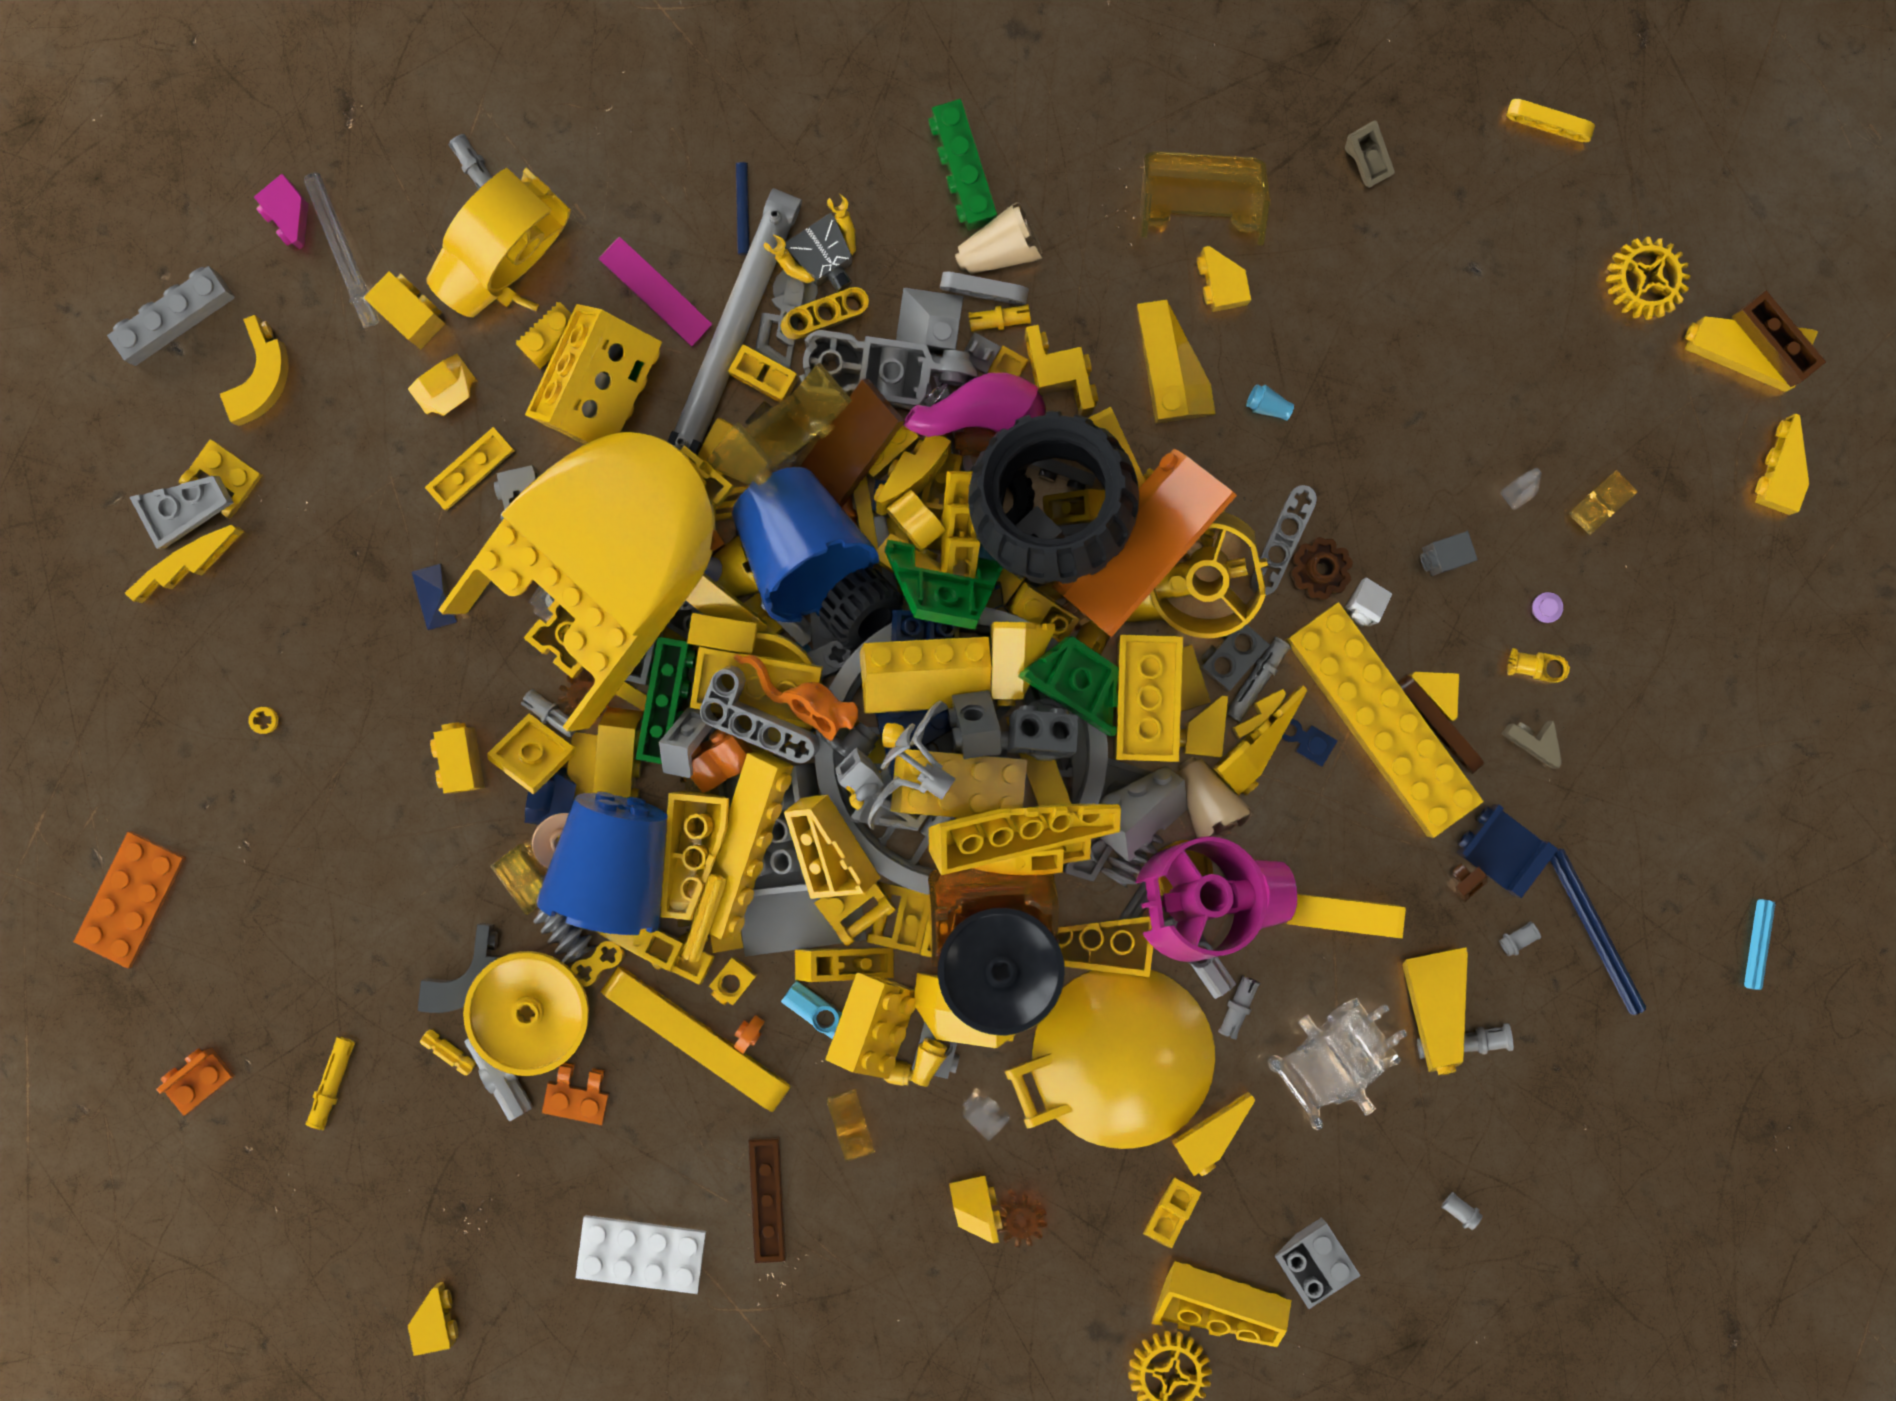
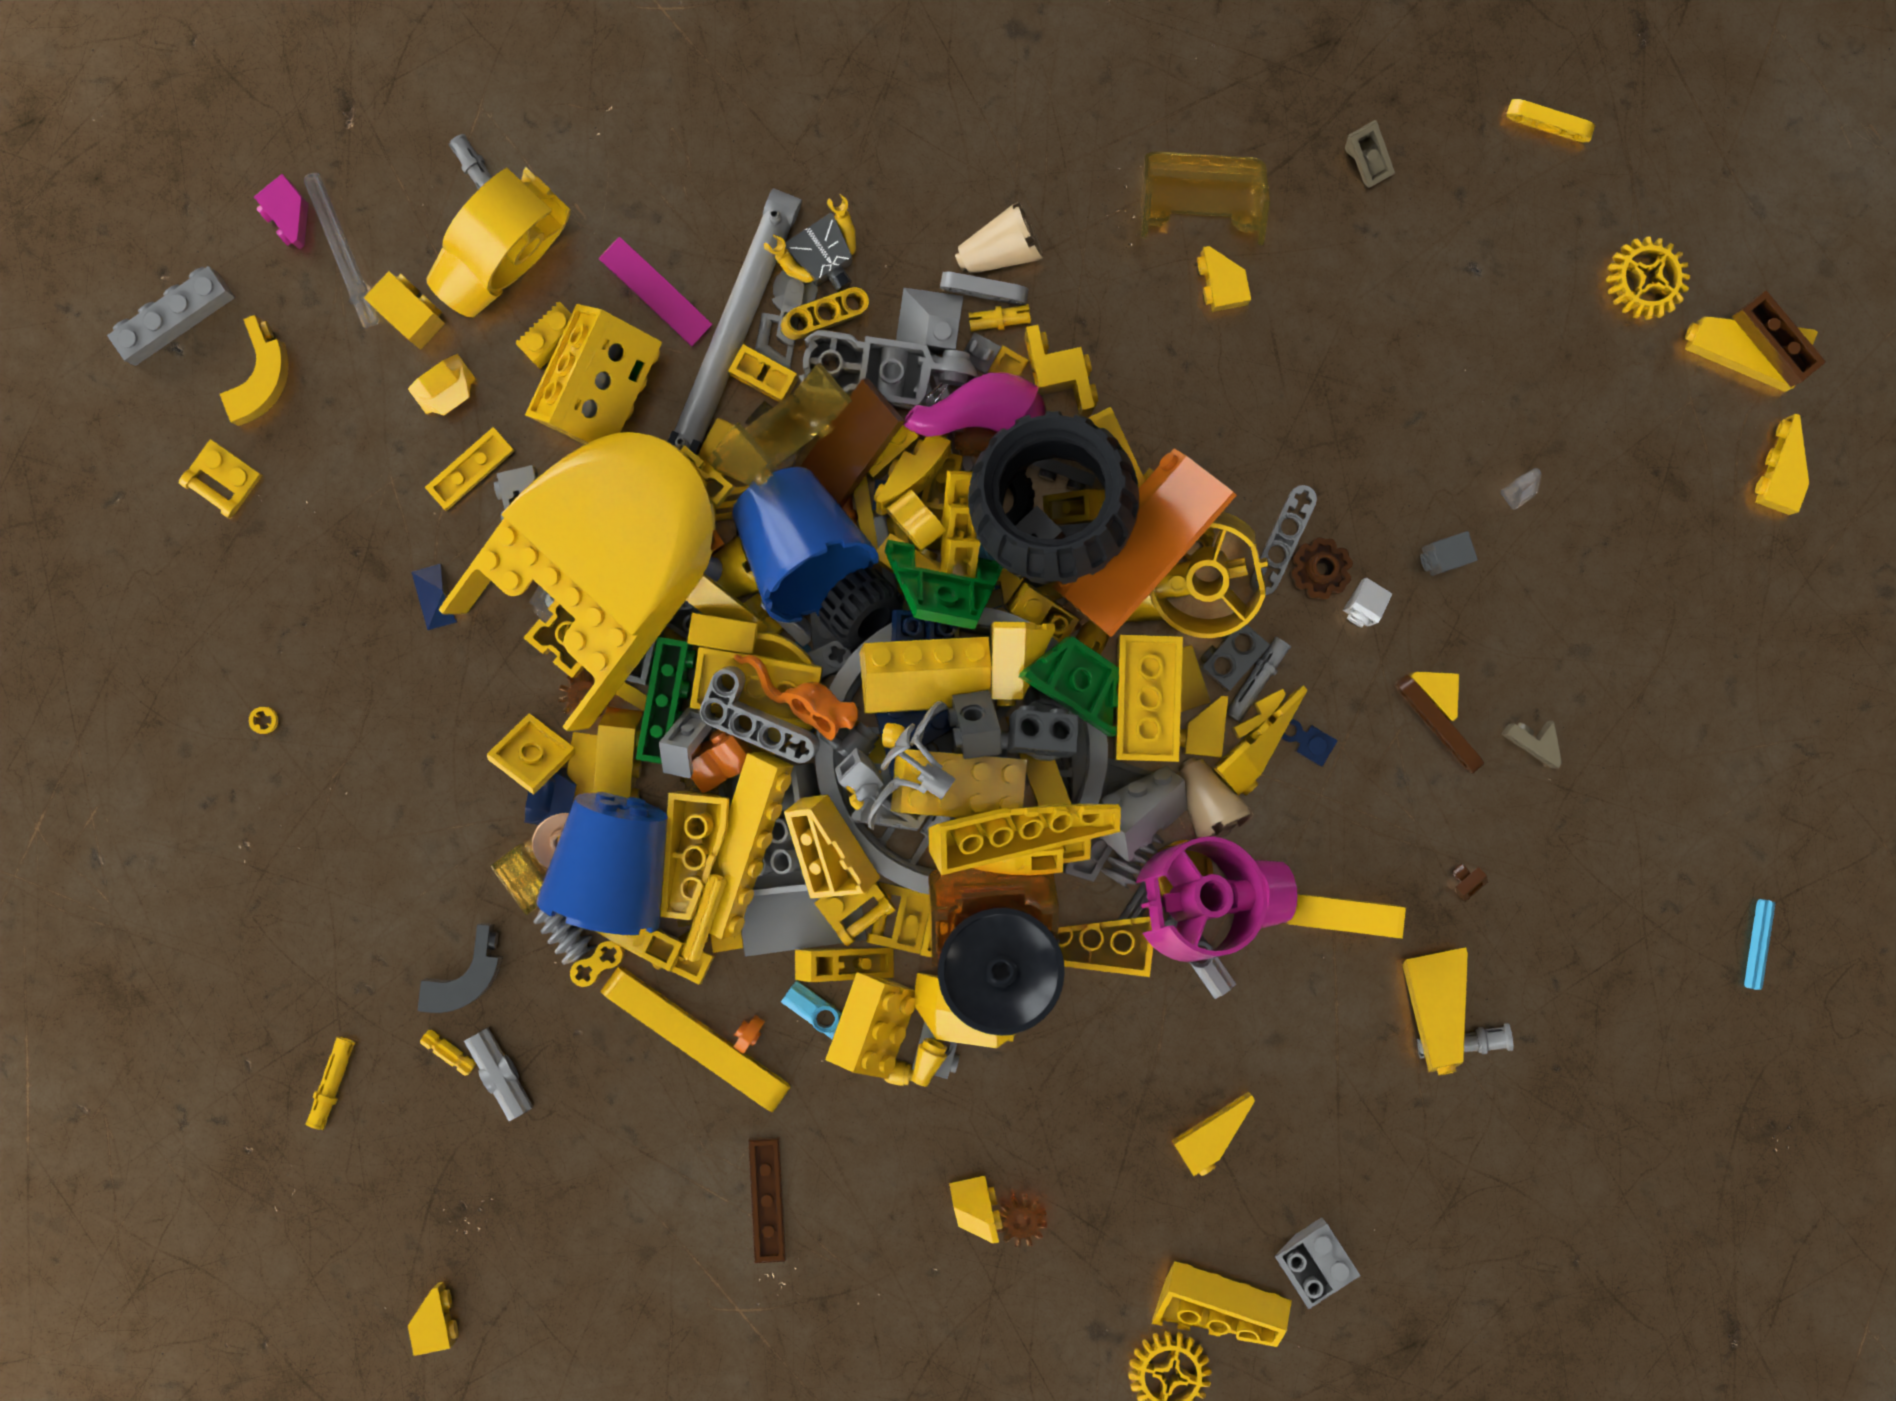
(129, 899): orange plate -> none
(180, 509): light grey wing -> none
(193, 557): yellow slope -> none
(196, 1080): orange bracket -> none
(457, 758): yellow brick -> none
(509, 295): yellow hand -> none
(526, 1013): yellow dish -> none
(546, 711): light grey axle -> none
(576, 1102): orange plate -> none
(640, 1254): white plate -> none
(742, 208): dark blue bar -> none
(742, 972): yellow brick -> none
(850, 1125): clear yellow slope -> none
(964, 165): green brick -> none
(984, 1115): clear brick -> none
(1119, 1060): yellow dish -> none
(1172, 1213): yellow slope -> none
(1173, 370): yellow wedge -> none
(1239, 1007): light grey pin -> none
(1268, 402): medium azure cone -> none
(1338, 1059): clear piece -> none
(1384, 720): yellow brick -> none
(1462, 1211): light grey pin -> none
(1505, 850): dark blue panel -> none
(1519, 939): light grey pin -> none
(1536, 665): yellow connector -> none
(1547, 607): lavender plate -> none
(1597, 933): dark blue axle -> none
(1603, 502): clear yellow slope -> none

